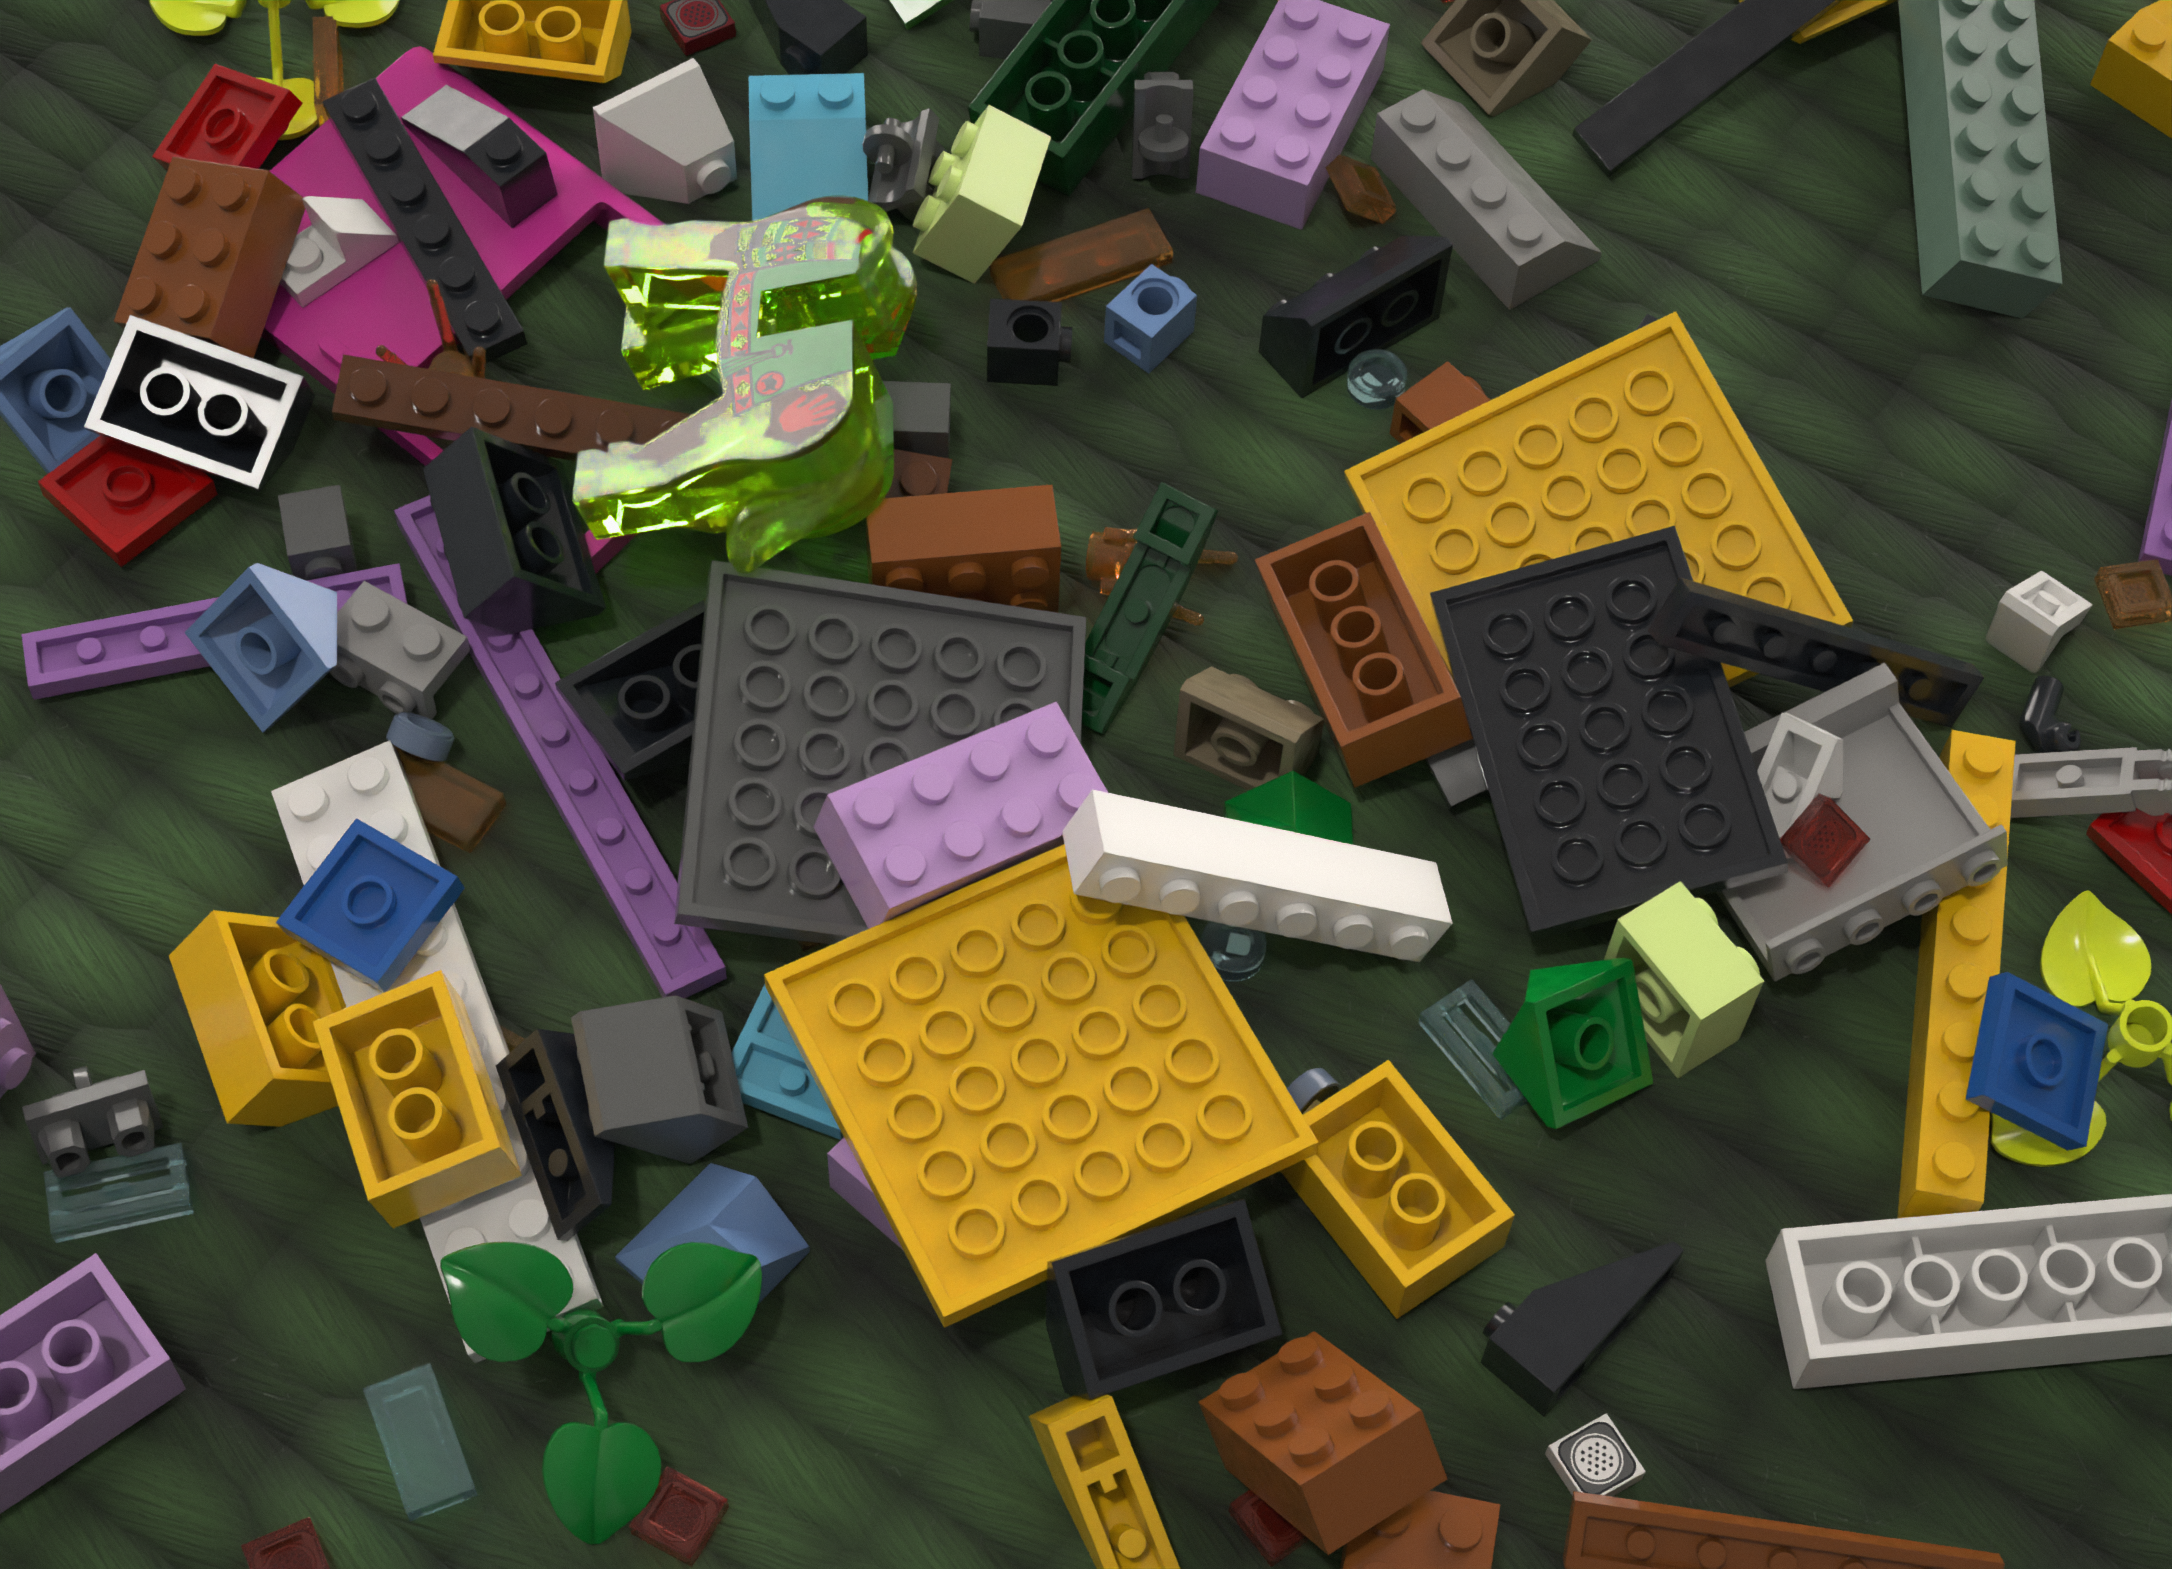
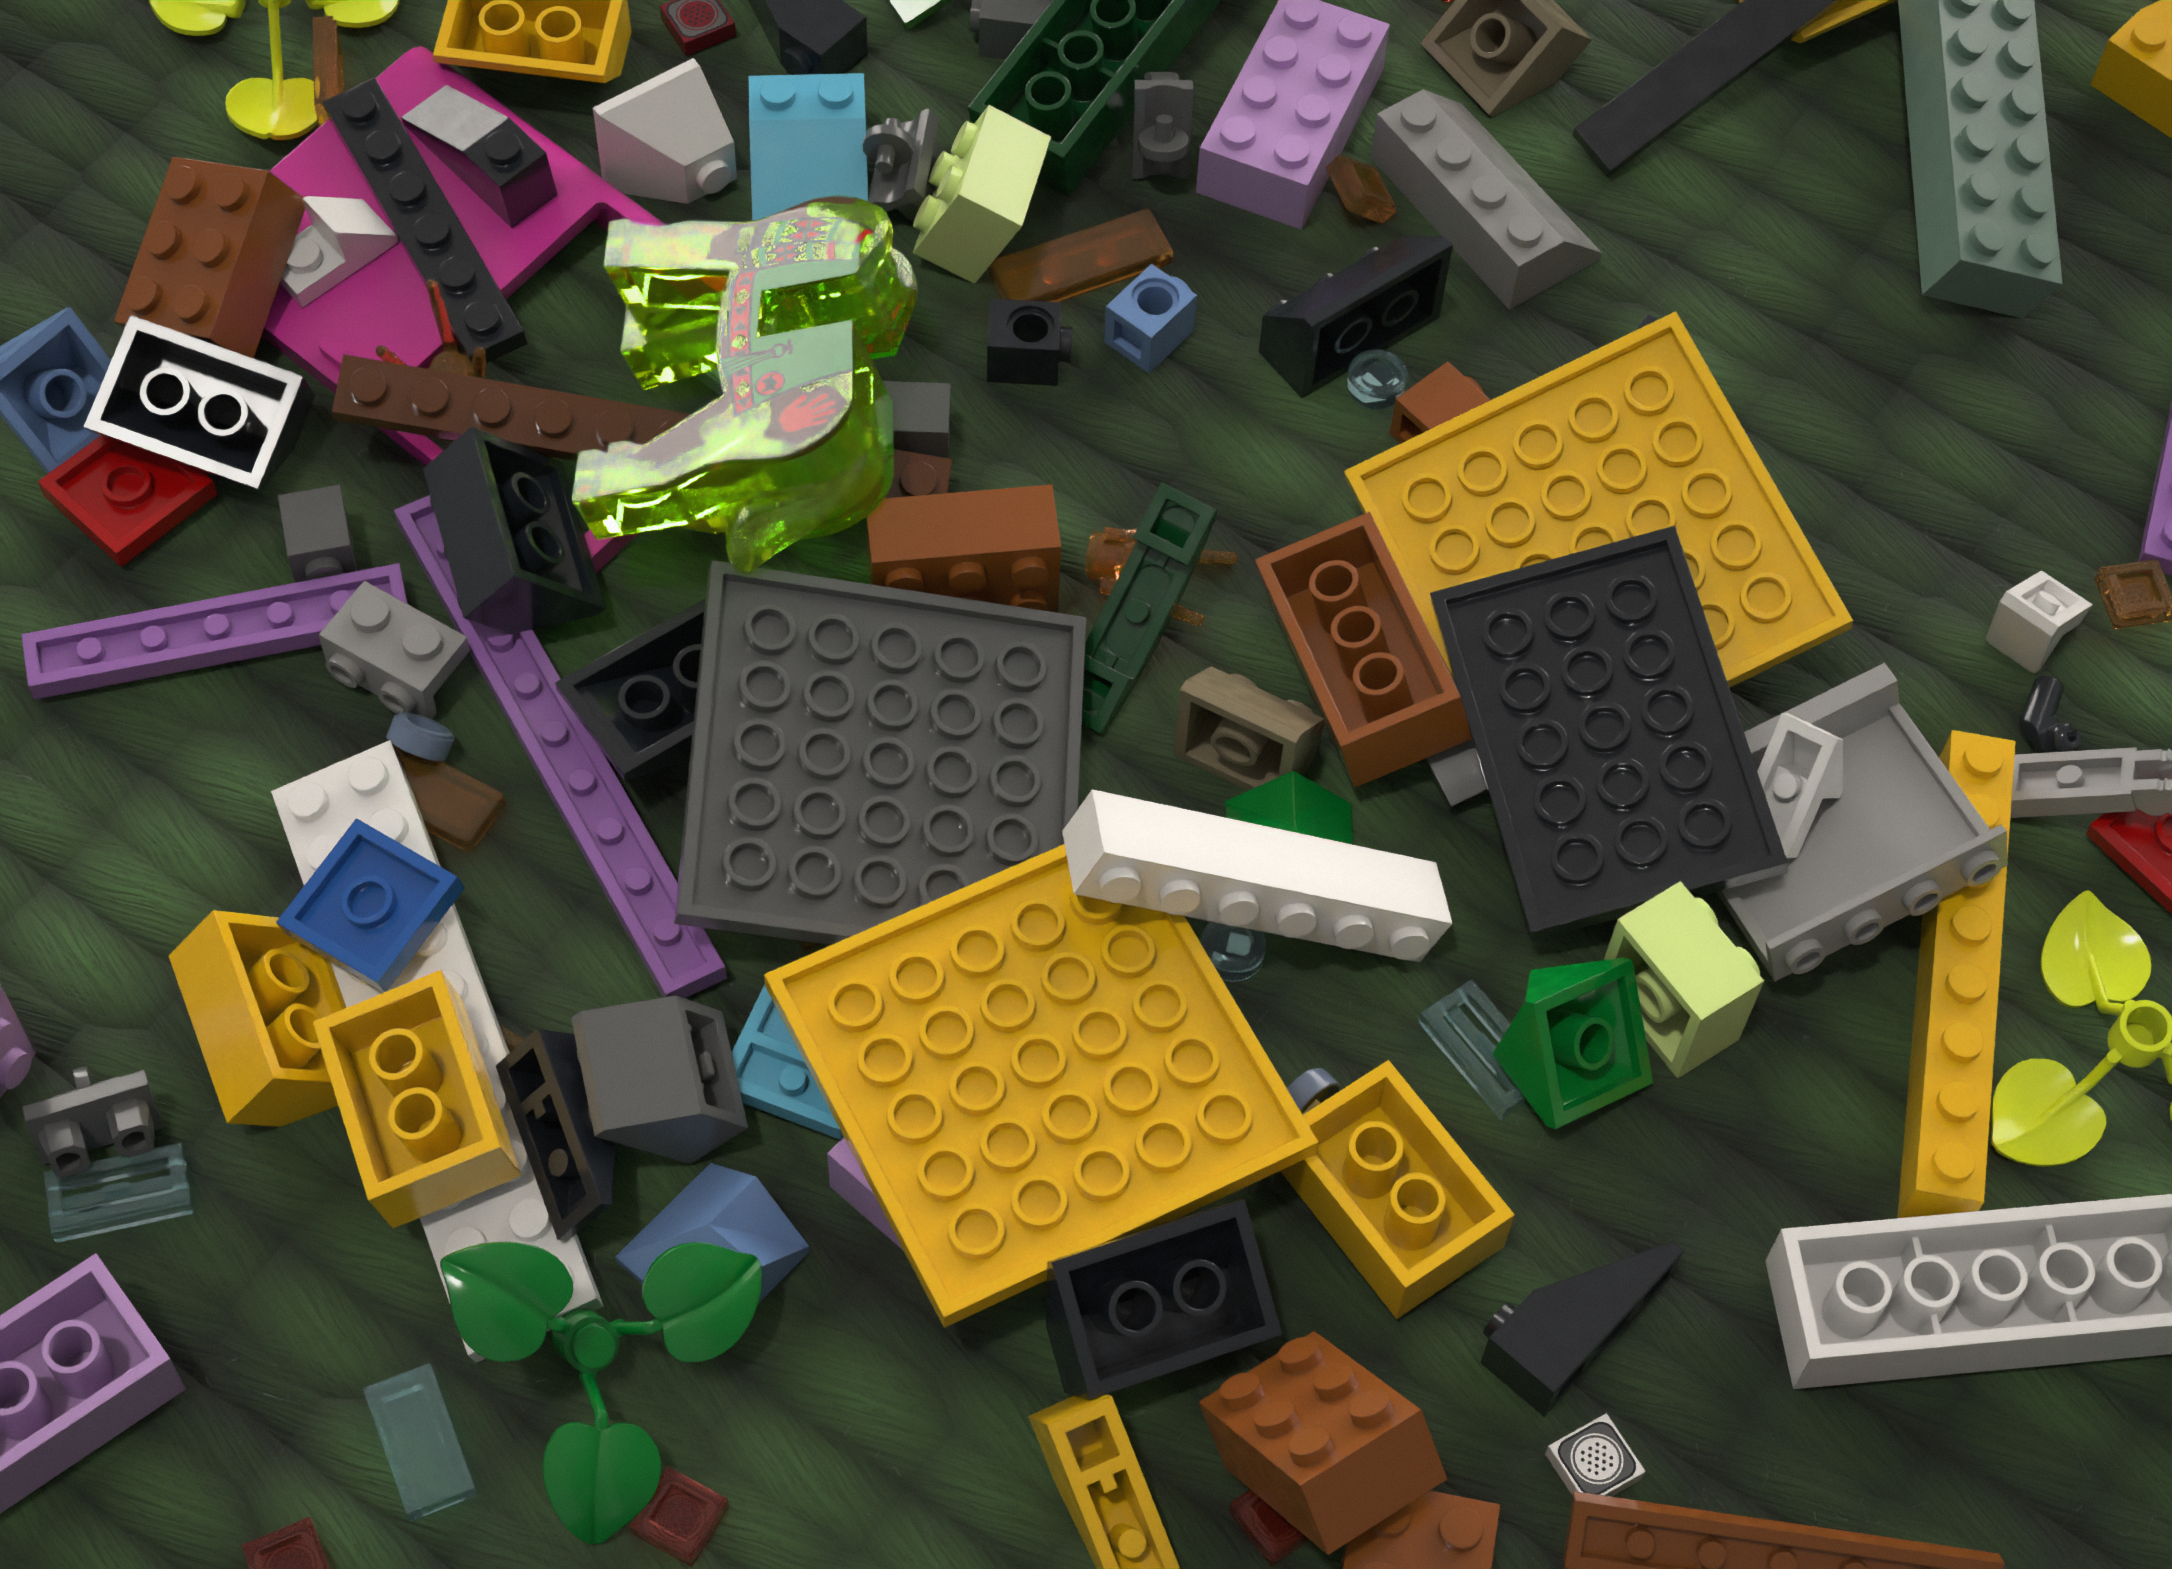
(230, 121): red plate -> none
(269, 640): medium blue slope -> none
(956, 813): lavender brick -> none
(1808, 649): black plate -> none
(1824, 840): clear red tile -> none
(2037, 1061): blue plate -> none

